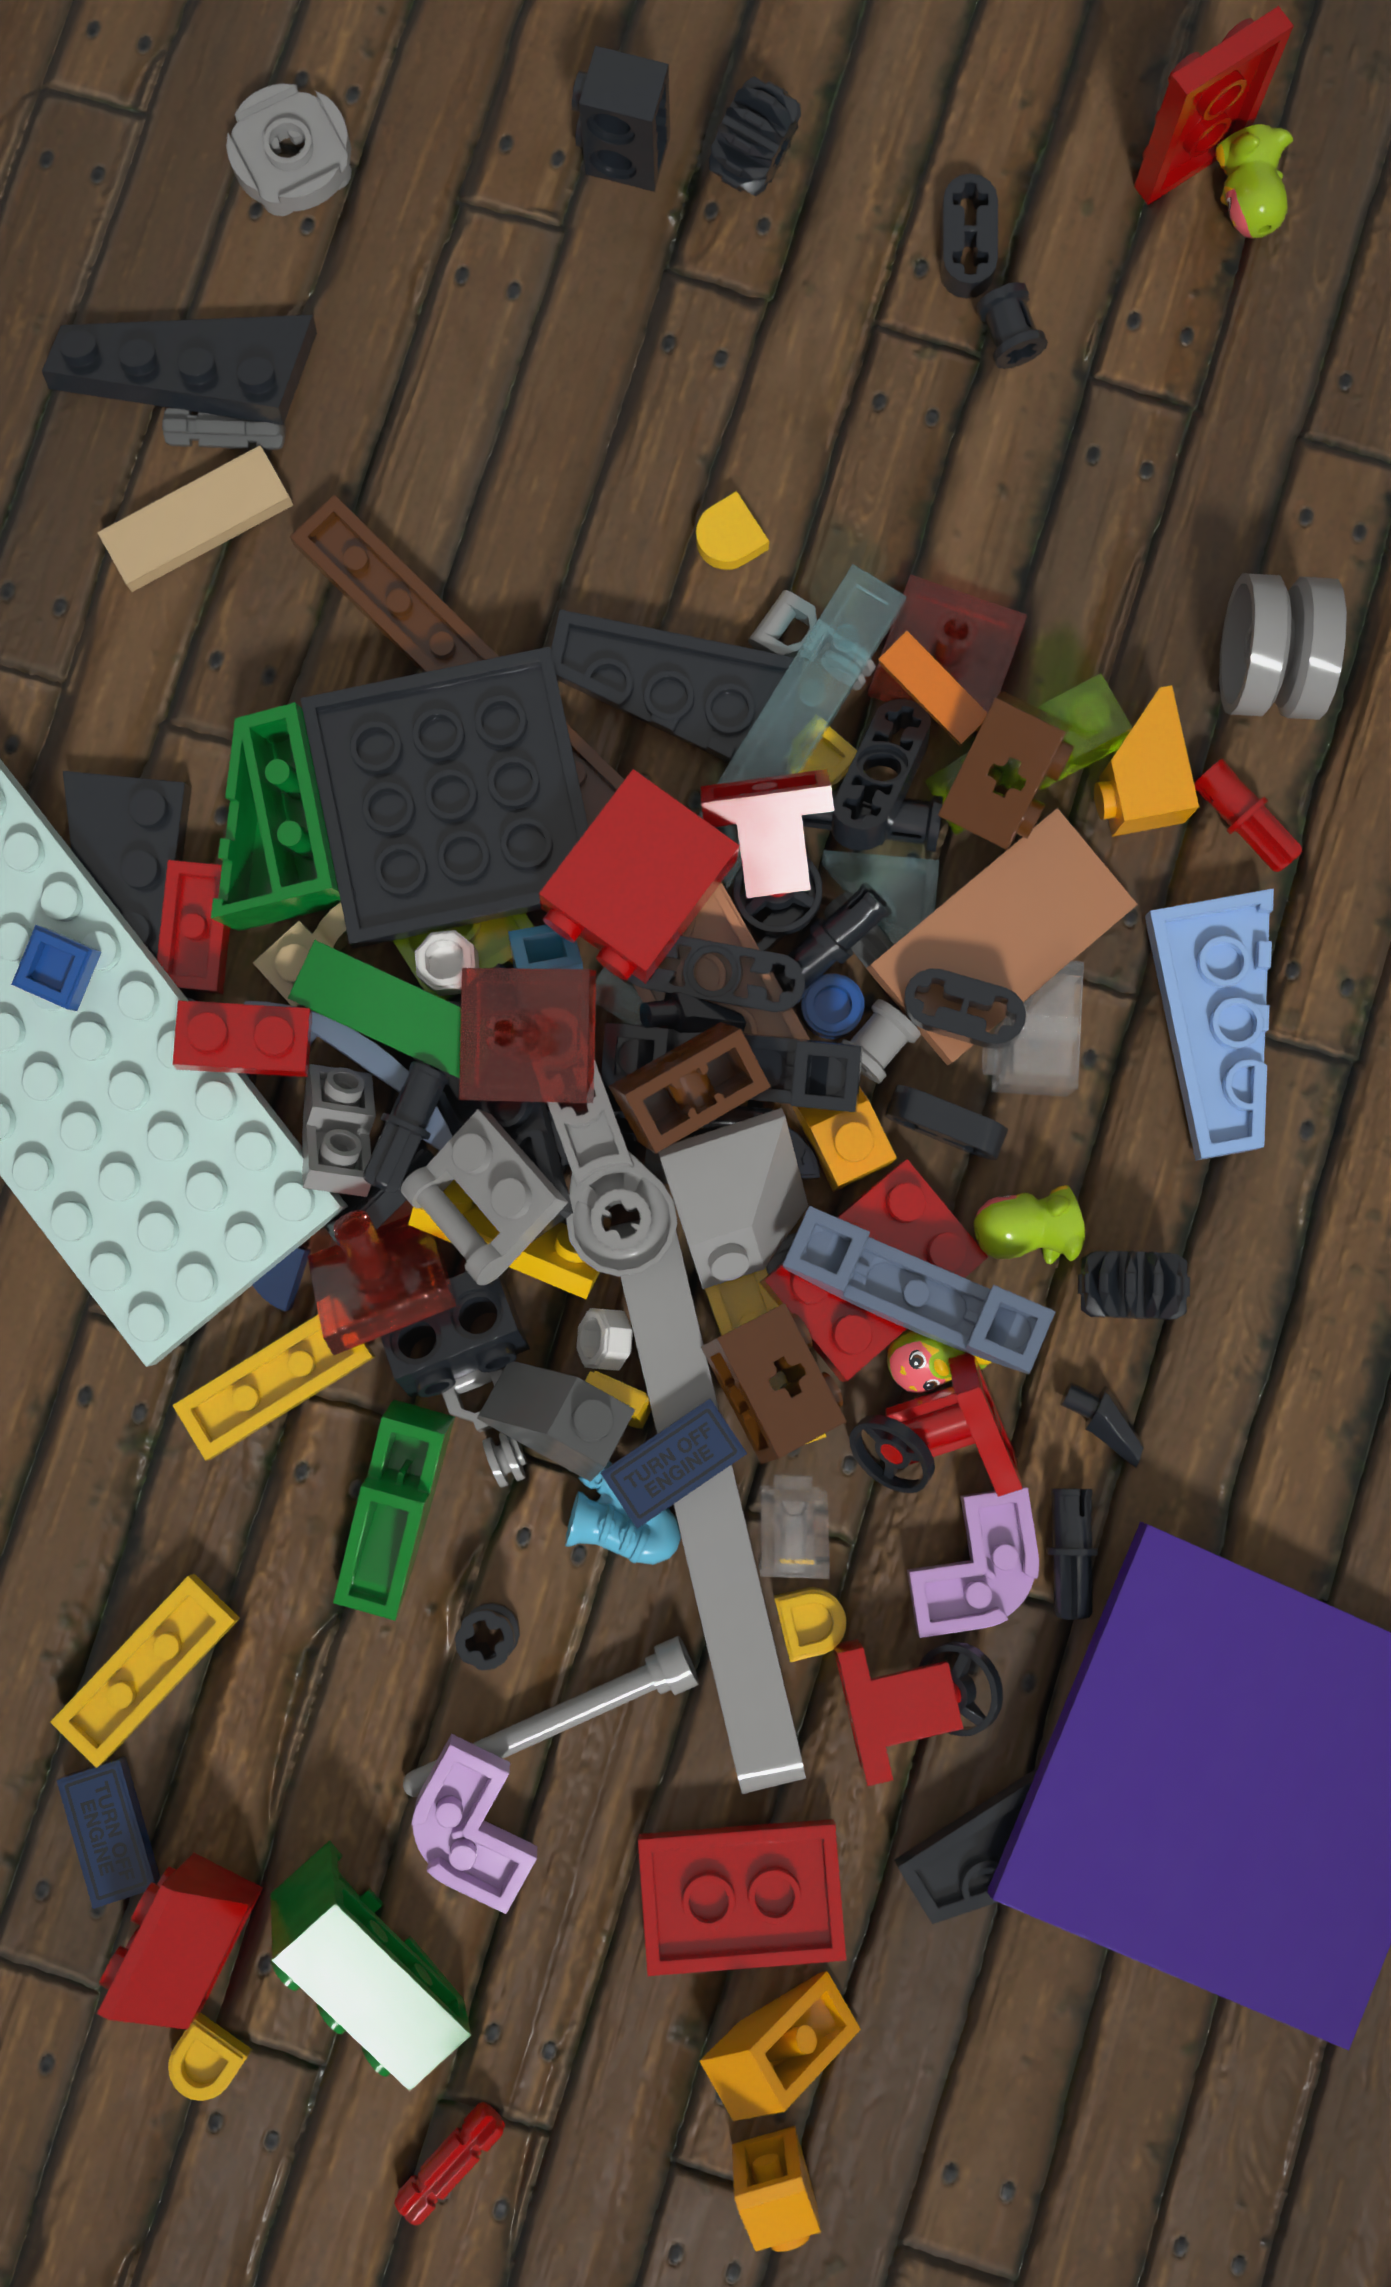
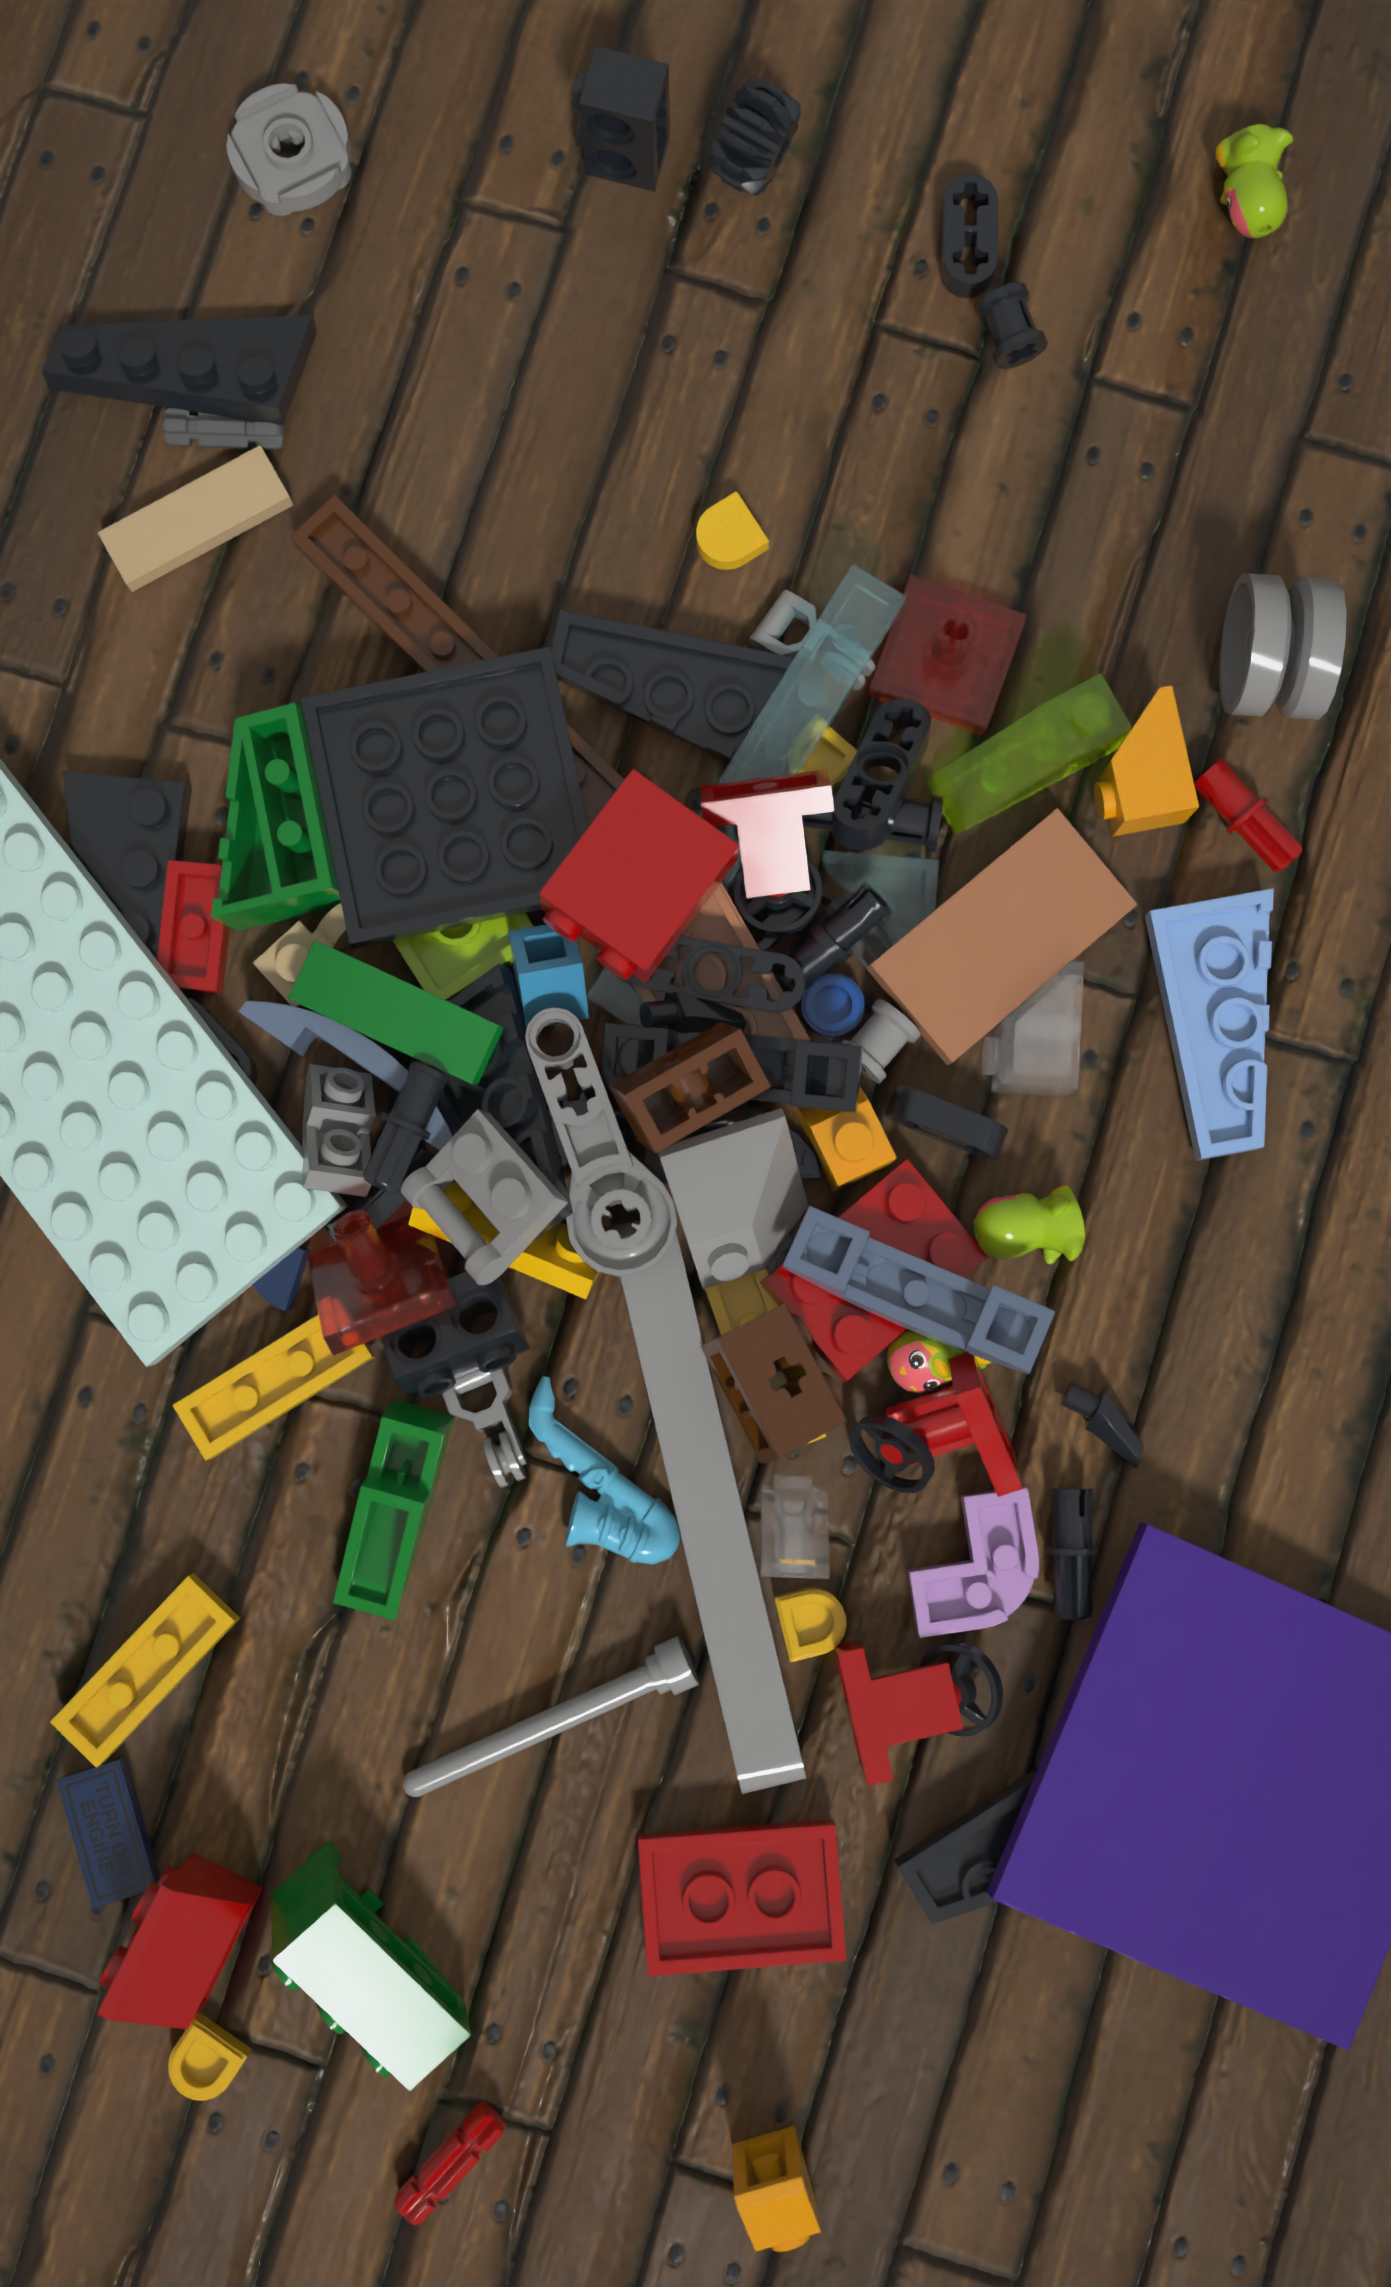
(56, 968): blue tile -> none
(242, 1038): red plate -> none
(441, 961): white tile -> none
(452, 1829): lavender plate -> none
(480, 1654): black bush -> none
(527, 1035): clear red tile -> none
(557, 1417): dark grey slope -> none
(604, 1339): white tile -> none
(629, 1395): yellow tile -> none
(673, 1463): dark blue tile -> none
(780, 2049): light orange slope -> none
(933, 688): orange piece -> none
(969, 993): black beam -> none
(978, 797): reddish brown brick -> none
(1134, 1285): black gear -> none
(1210, 101): red plate -> none

